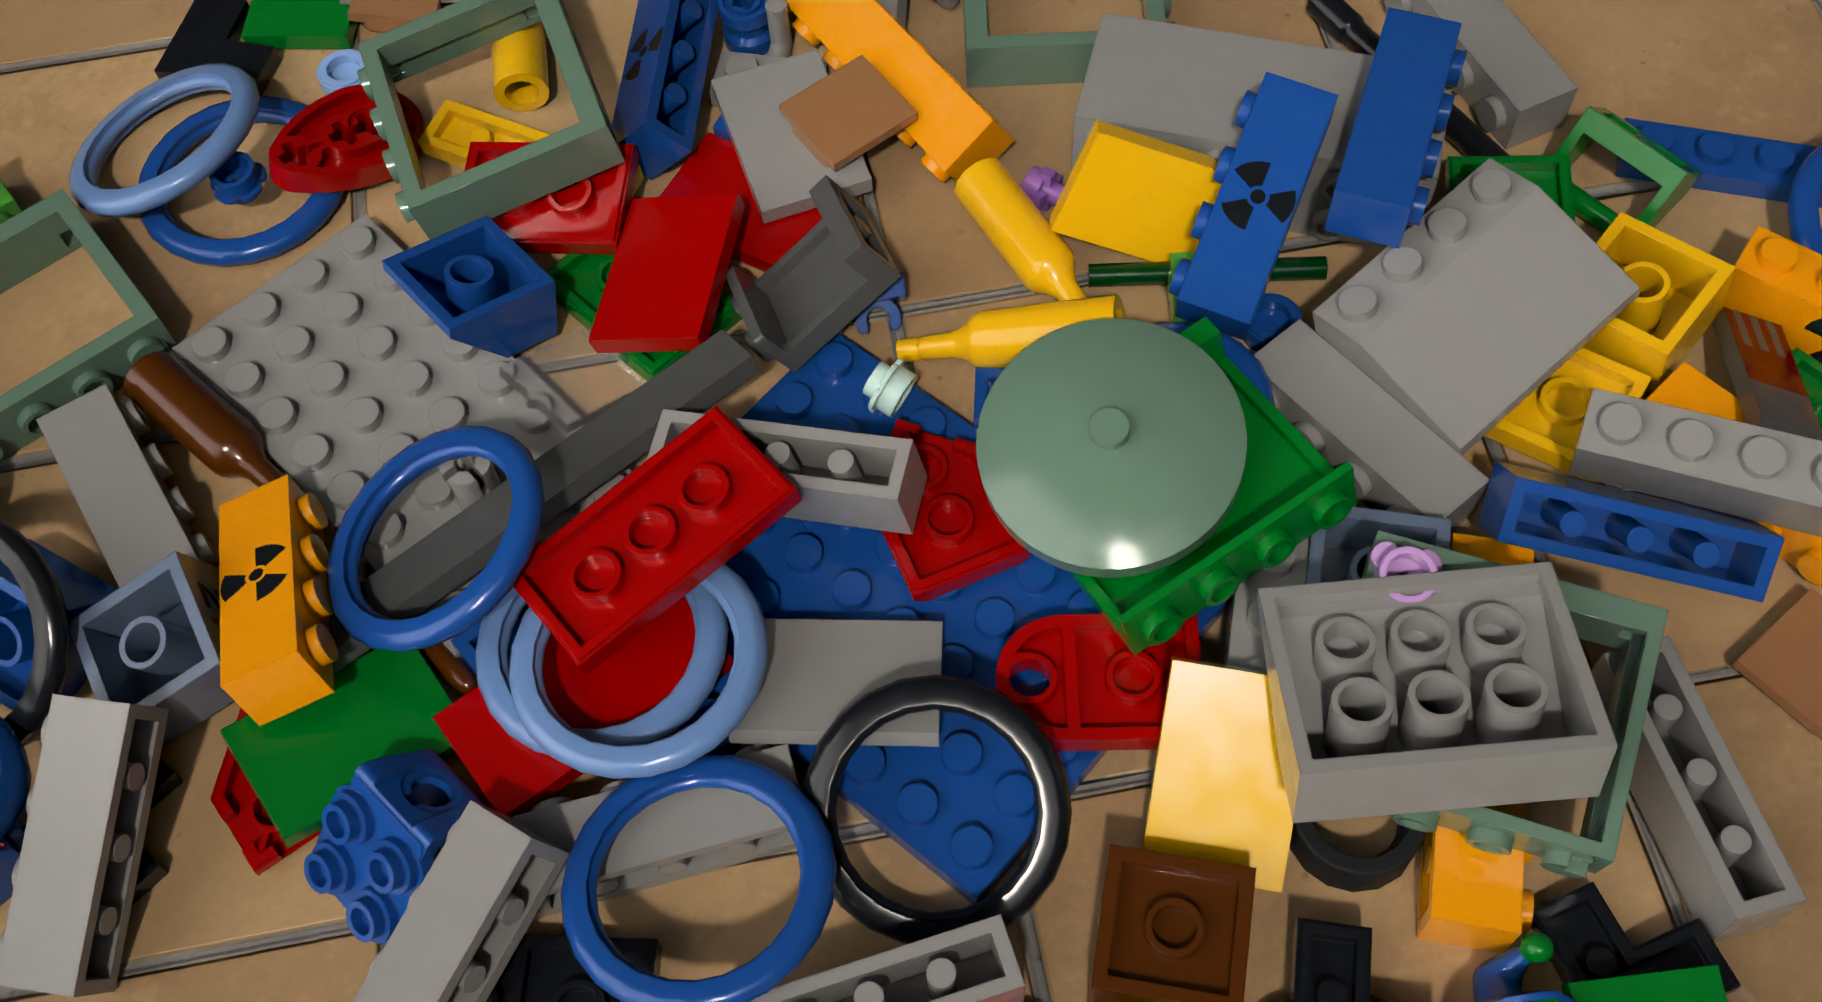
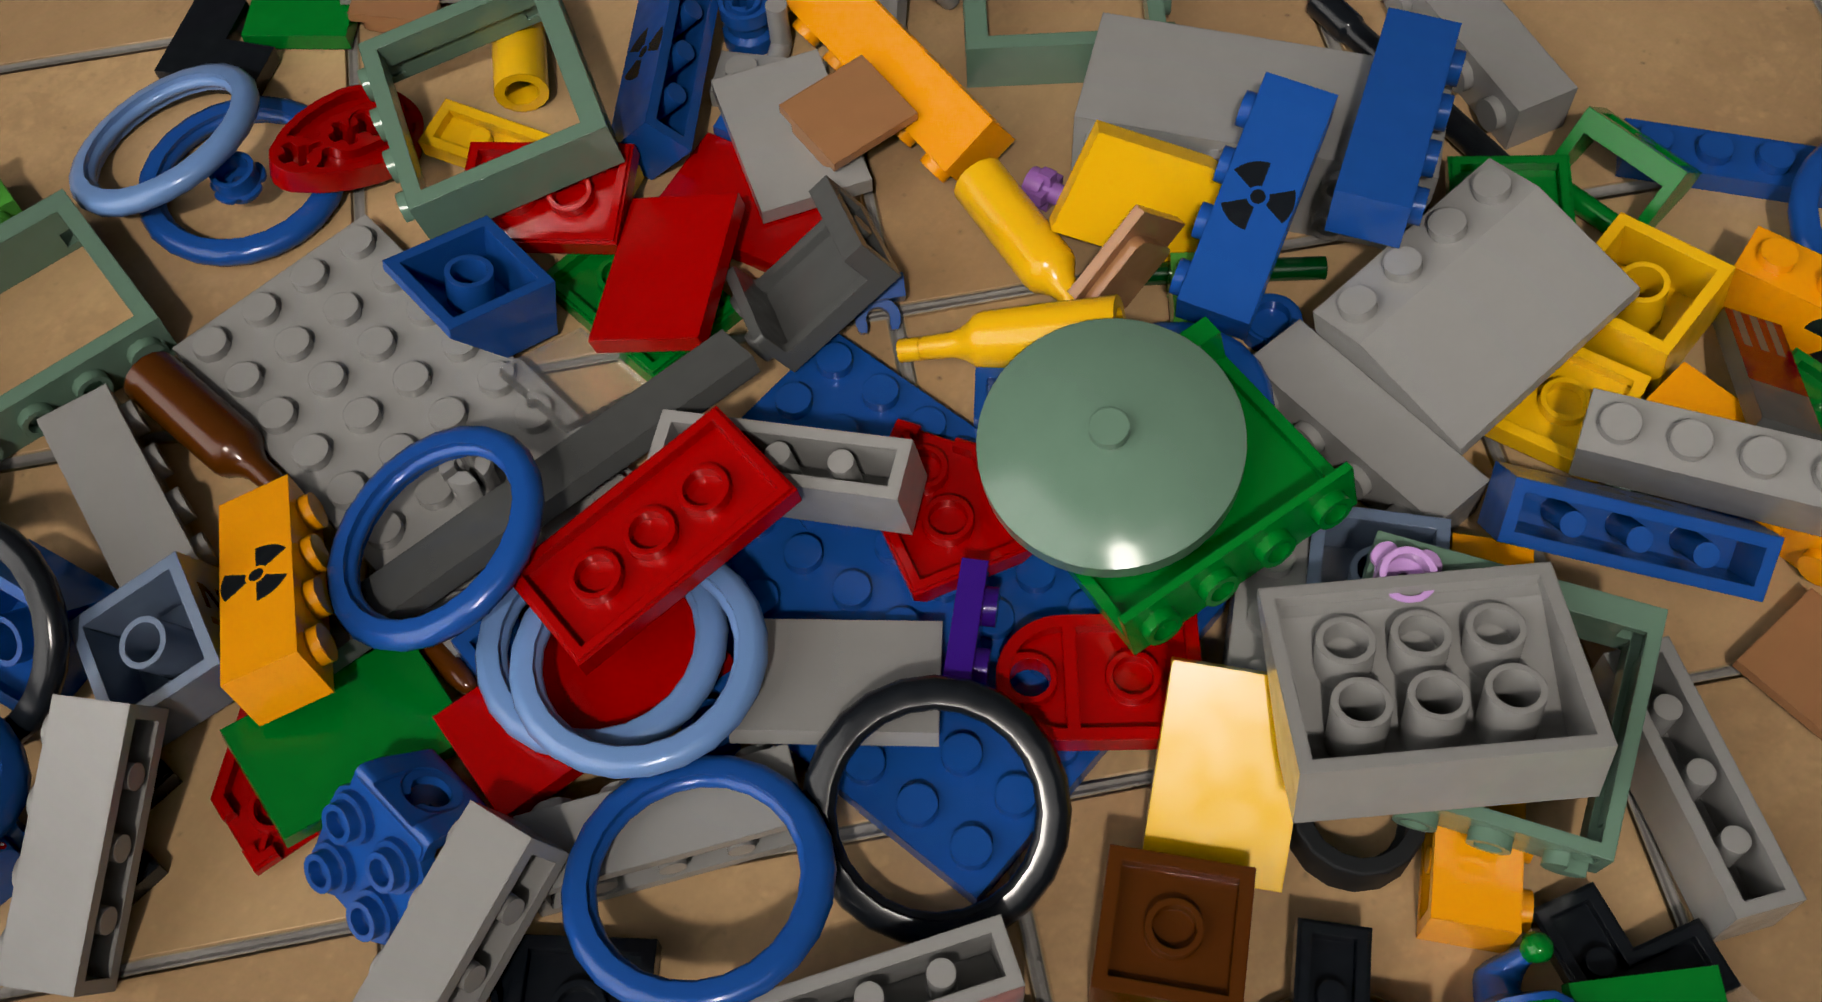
(339, 70): light blue tile -> none
(889, 387): light aqua plate -> none
(974, 607): none -> dark purple plate
(1129, 256): none -> medium nougat piece

